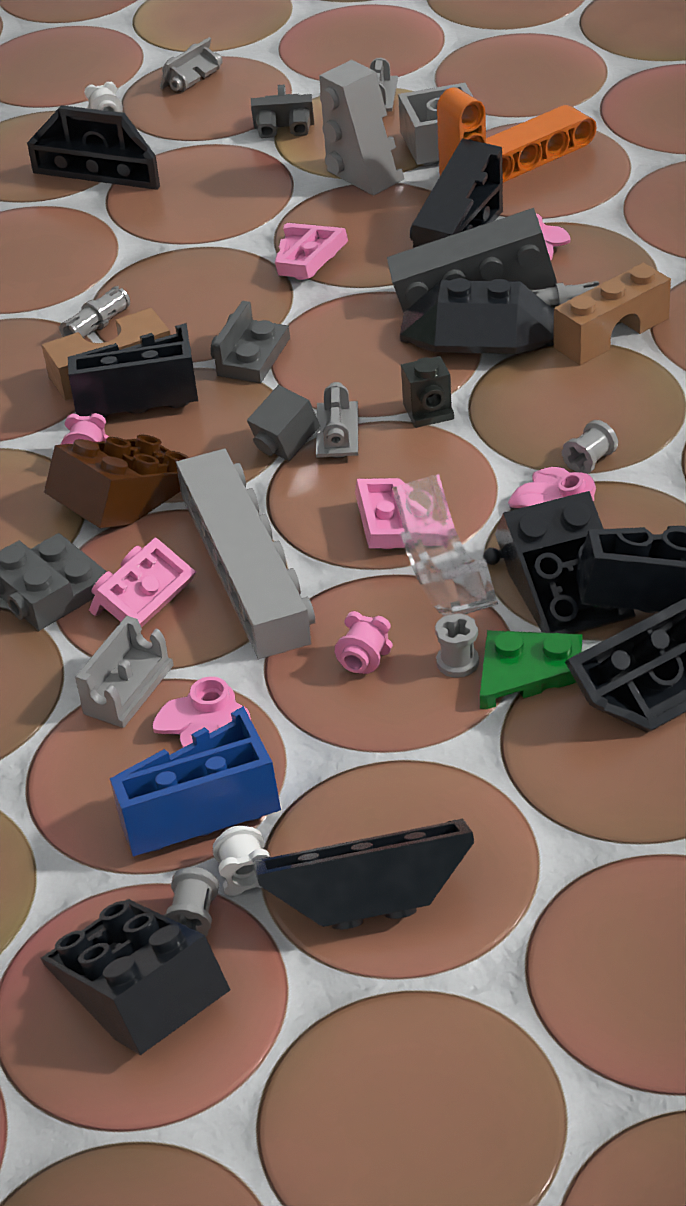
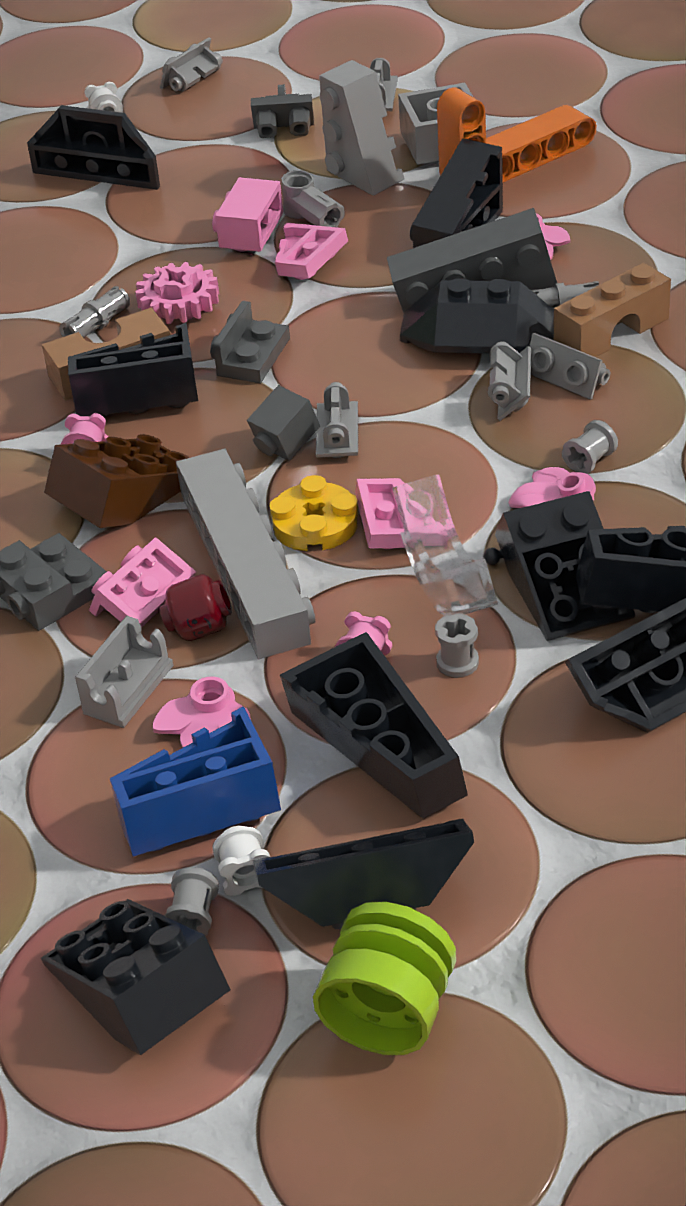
(178, 292): none -> bright pink gear
(196, 607): none -> dark red head
(248, 214): none -> bright pink brick
(299, 510): none -> yellow plate
(305, 201): none -> light grey piece
(377, 723): none -> black wedge
(385, 978): none -> lime wheel
(427, 391): pearl dark grey brick -> none
(509, 378): none -> light grey hinge
(526, 663): green wing -> none
(566, 366): none -> light grey hinge

